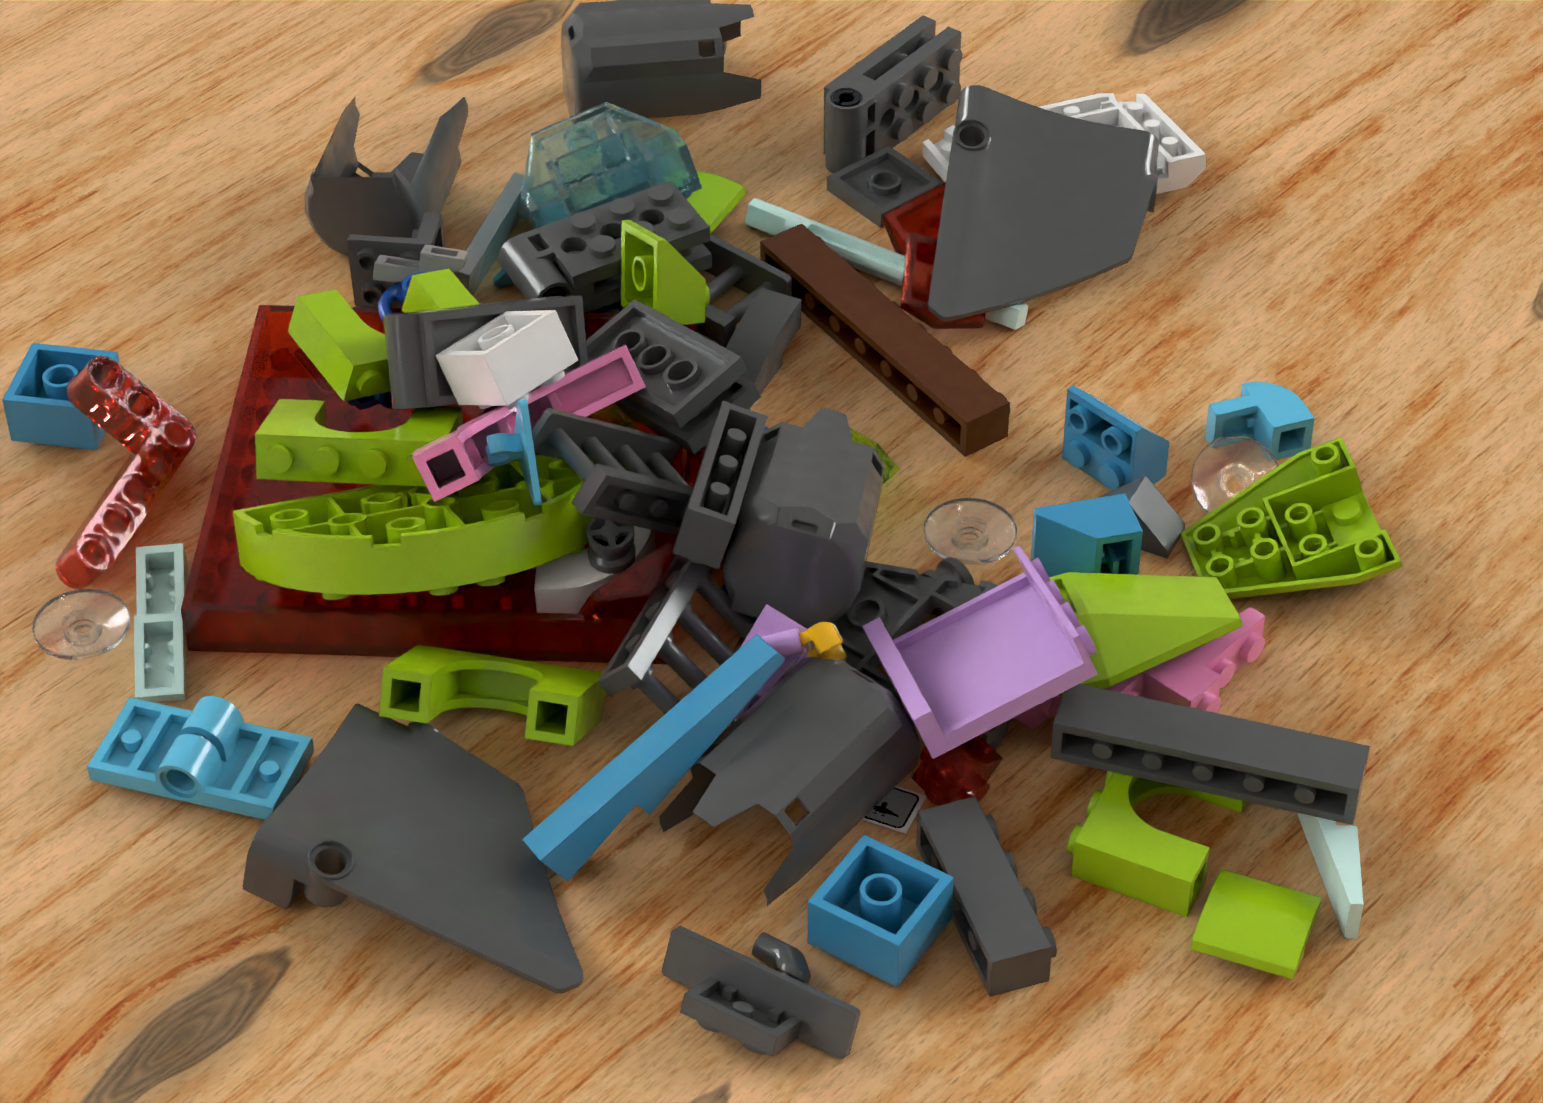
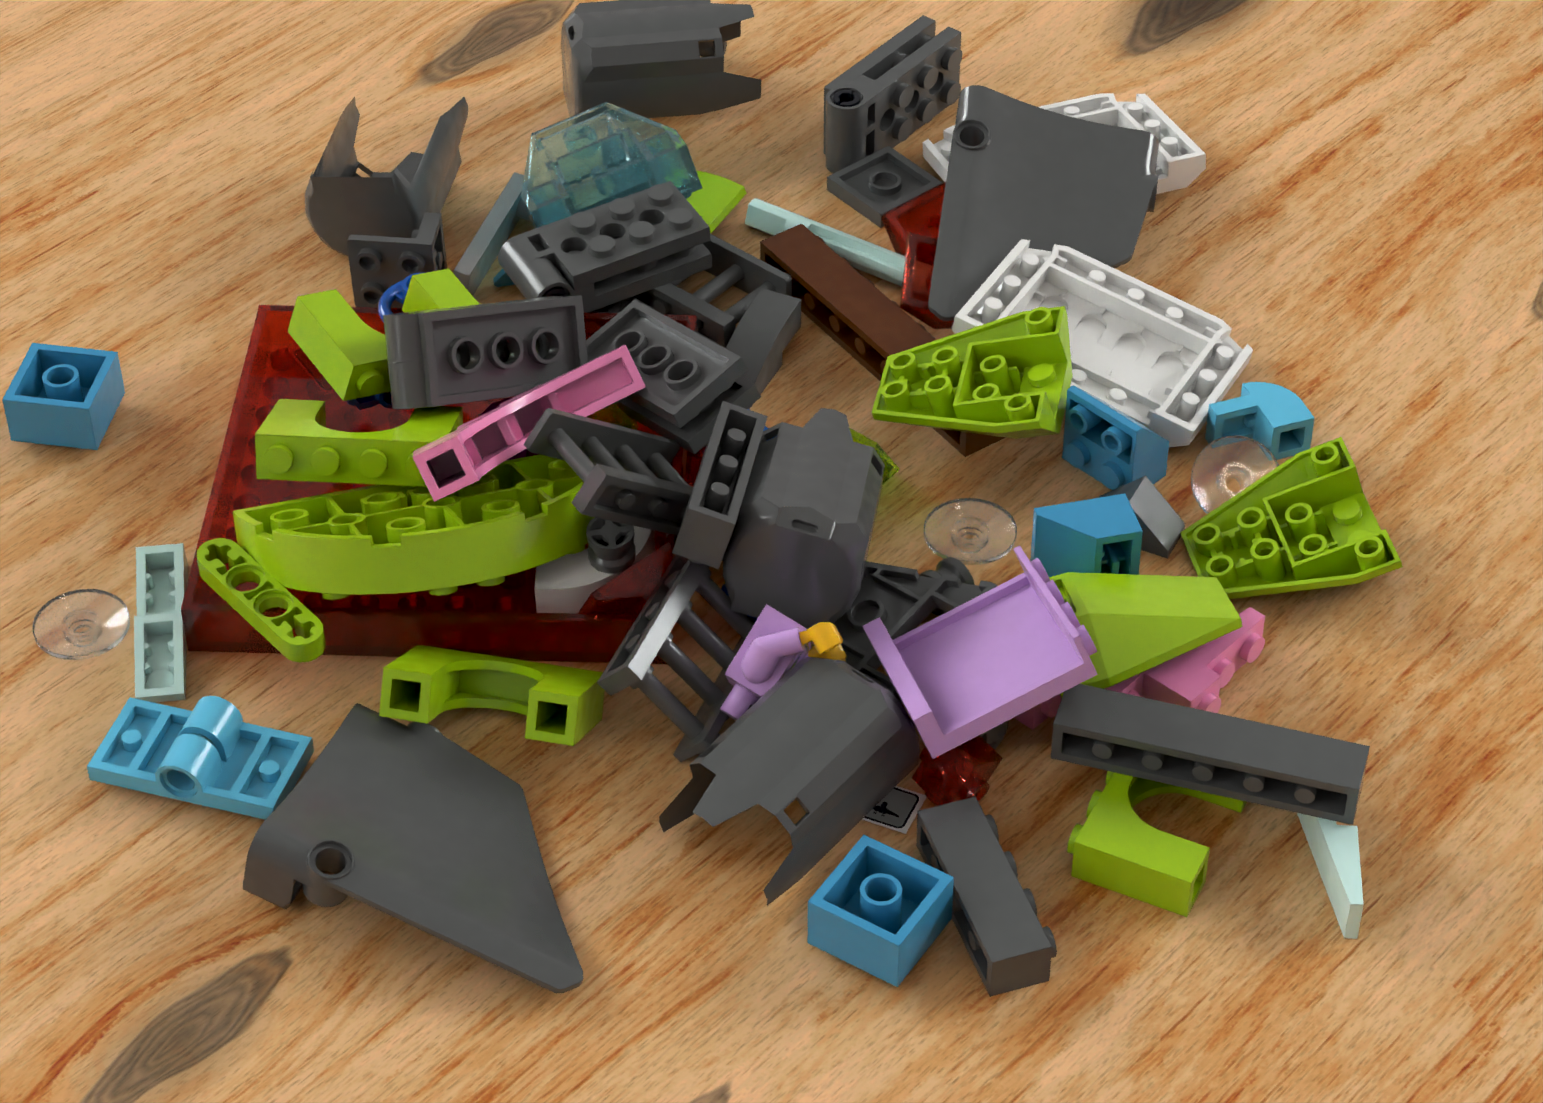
(158, 445): clear red beam -> none
(268, 594): none -> lime beam
(431, 259): light grey slope -> none
(507, 358): white brick -> none
(518, 446): medium azure piece -> none
(653, 762): dark azure slope -> none
(660, 276): lime slope -> none
(754, 1000): dark grey bracket -> none
(782, 957): dark grey arm -> none
(984, 380): none -> lime wedge
(1126, 337): none -> white slope
(1256, 924): lime slope -> none

